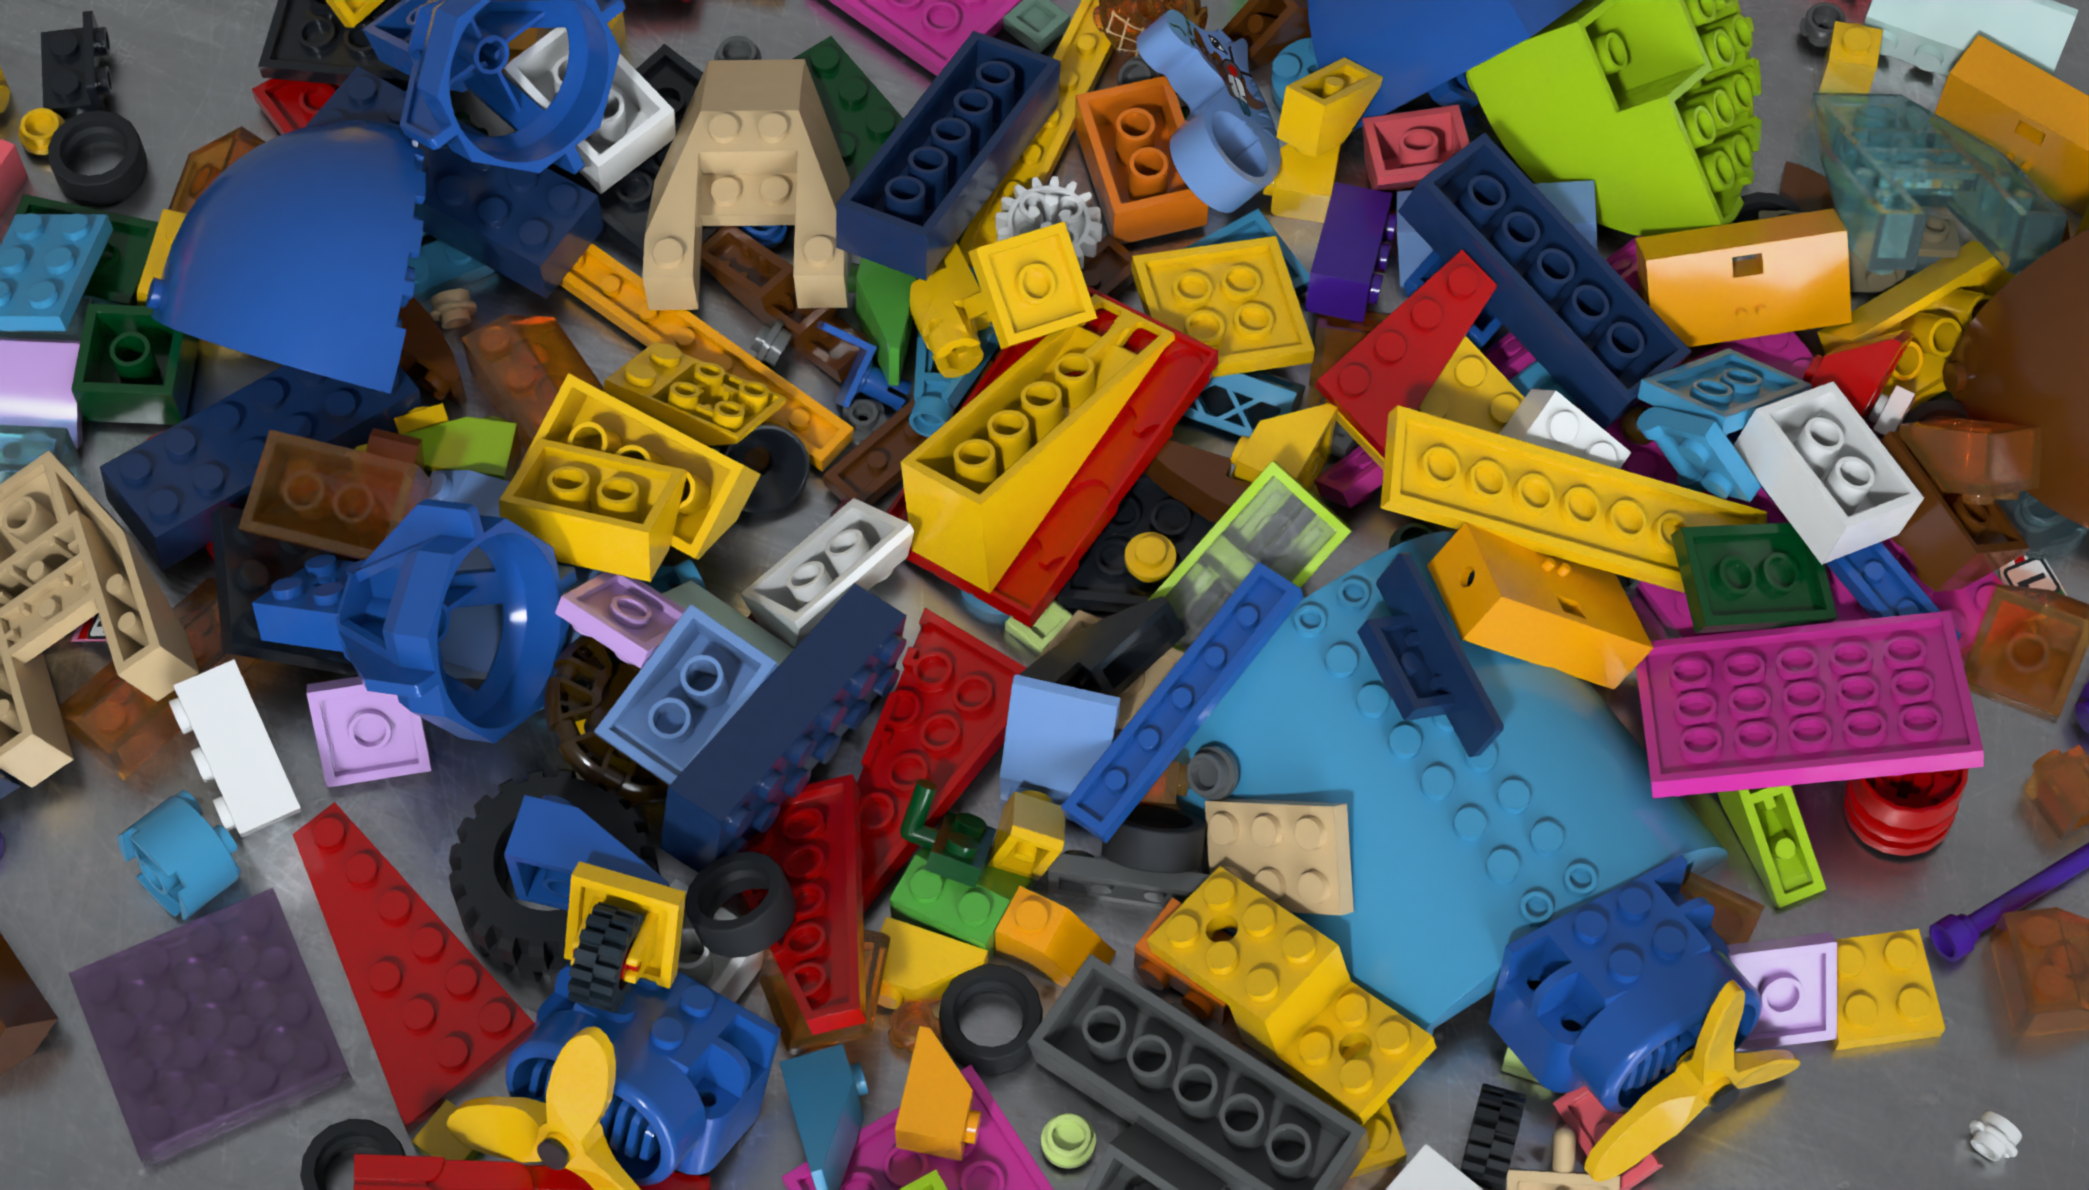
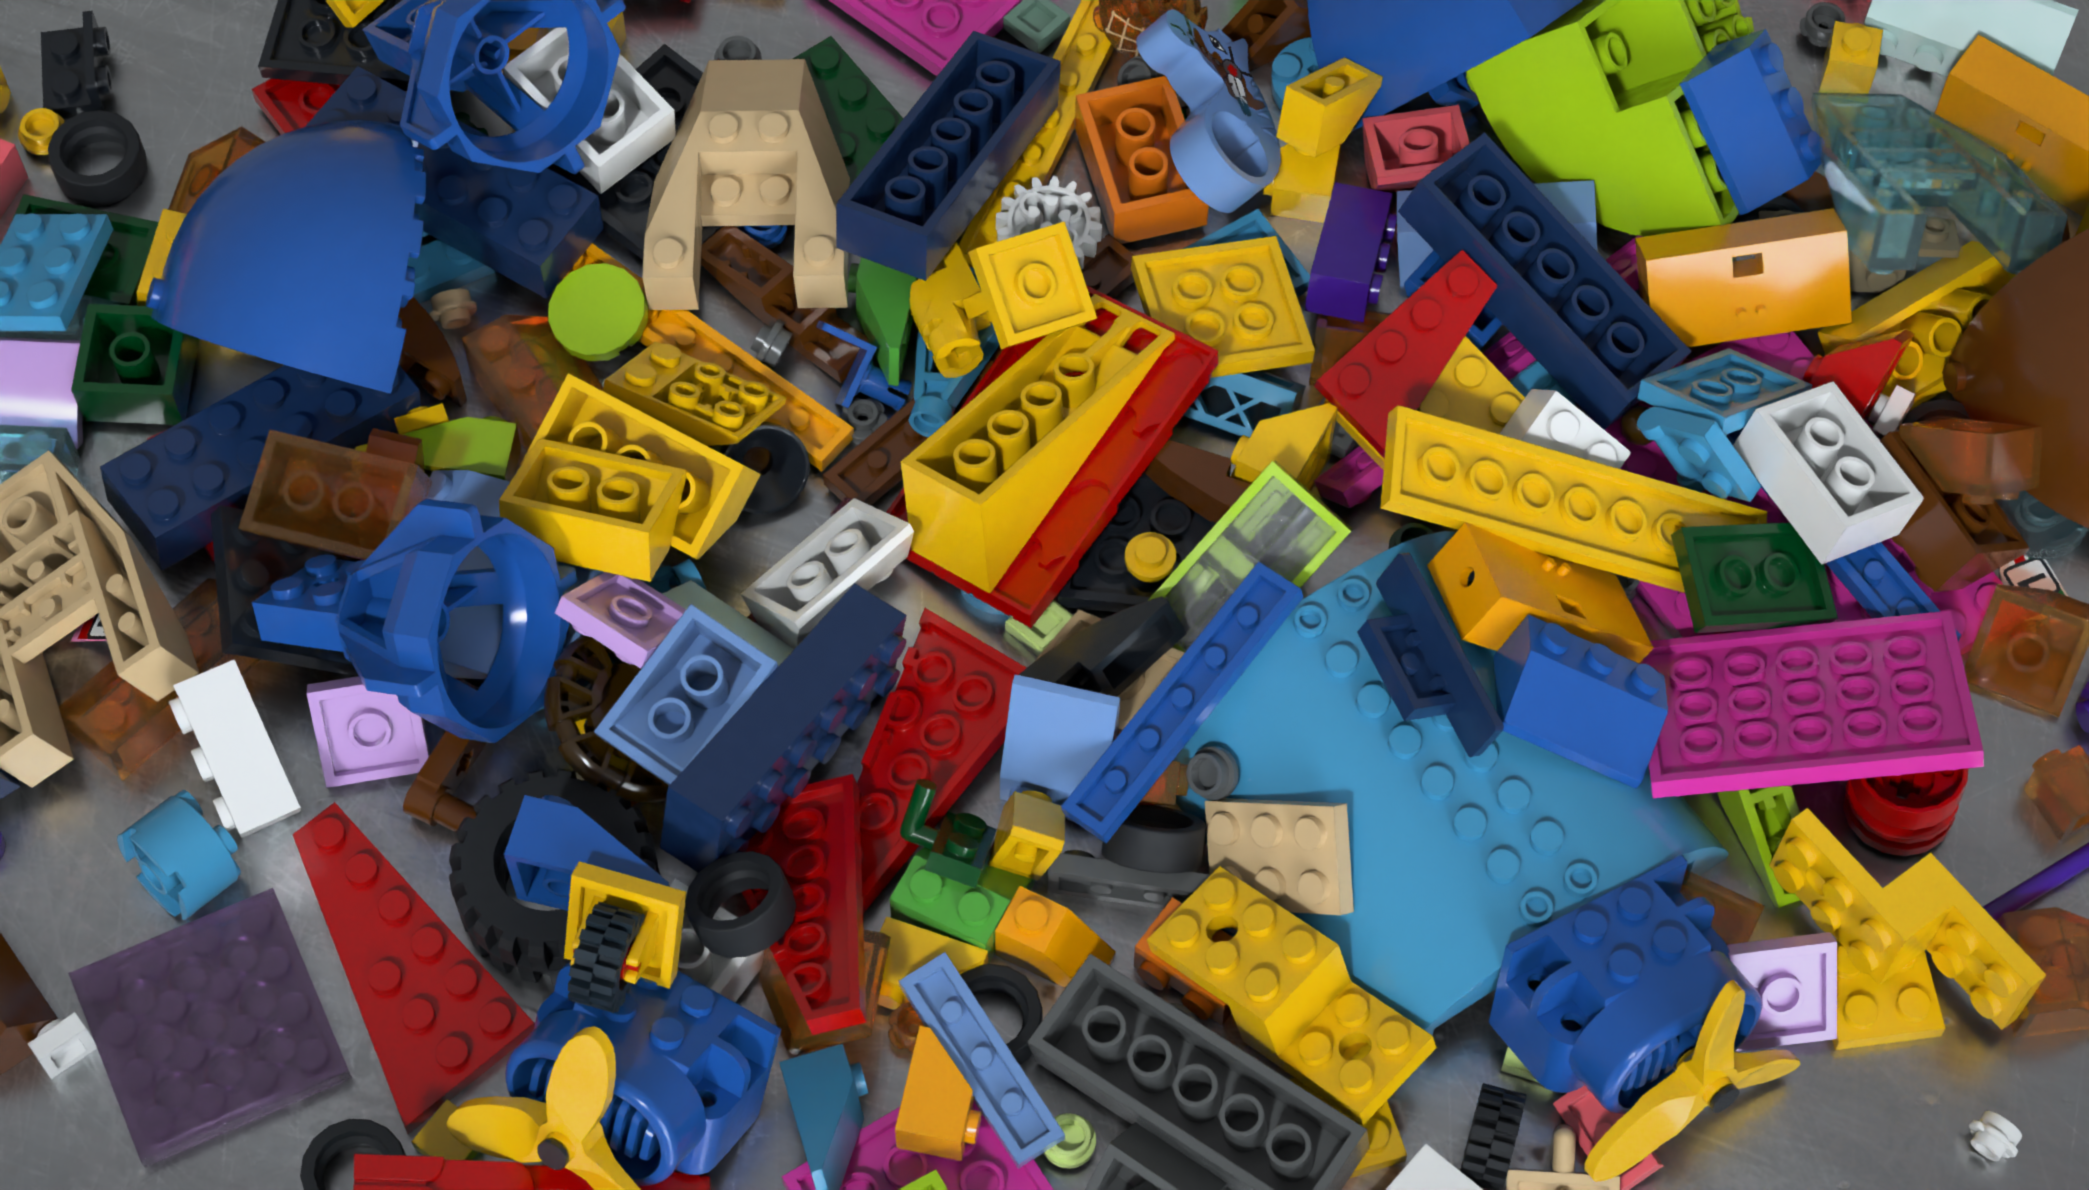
(62, 1044): none -> white plate
(432, 791): none -> reddish brown beam
(598, 312): none -> lime tile
(983, 1059): none -> medium blue plate
(1579, 700): none -> blue slope
(1752, 120): none -> blue slope
(1909, 915): none -> yellow bracket

